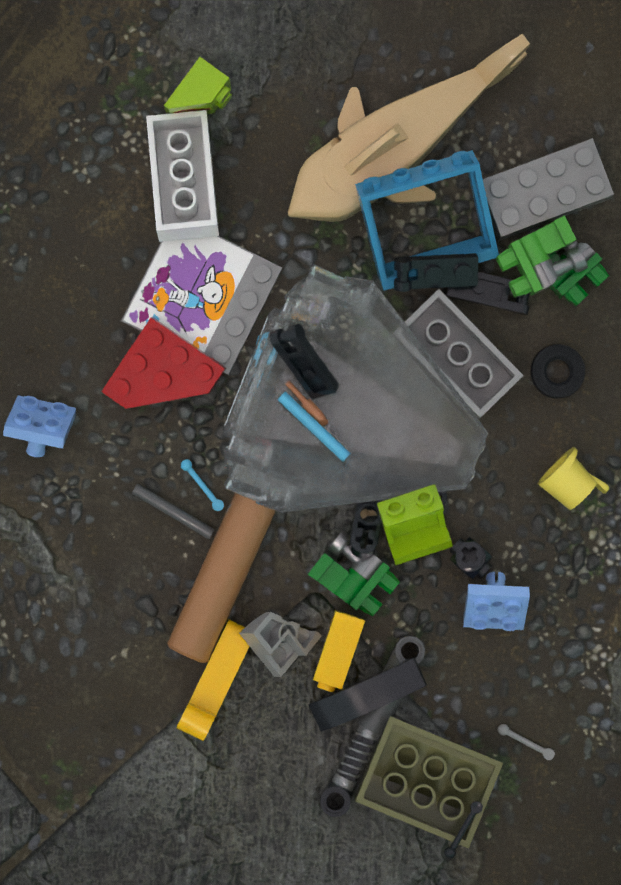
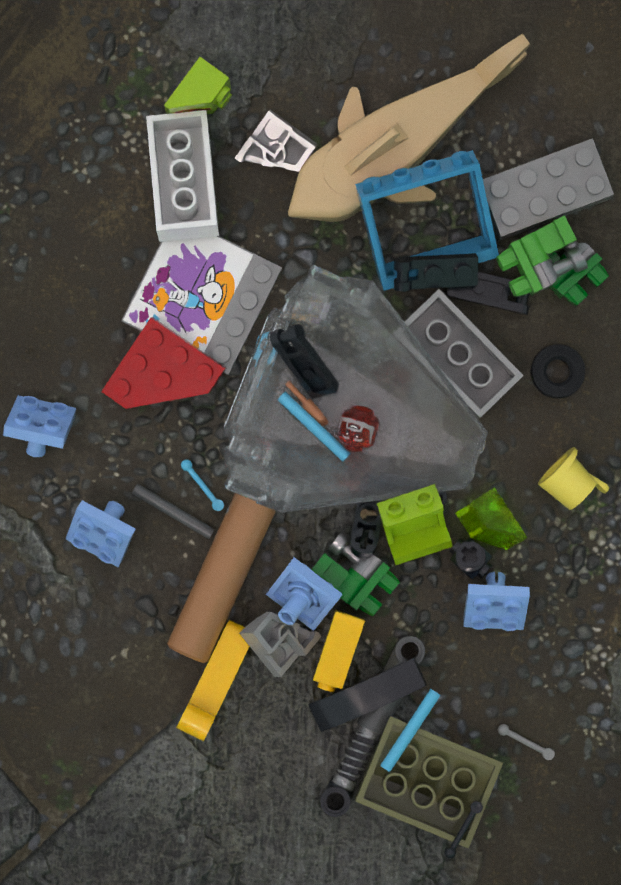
(101, 531): none -> light blue plate
(277, 144): none -> light grey slope
(303, 595): none -> light blue plate
(358, 428): none -> clear red head
(410, 730): none -> medium azure bar
(491, 521): none -> clear neon green slope

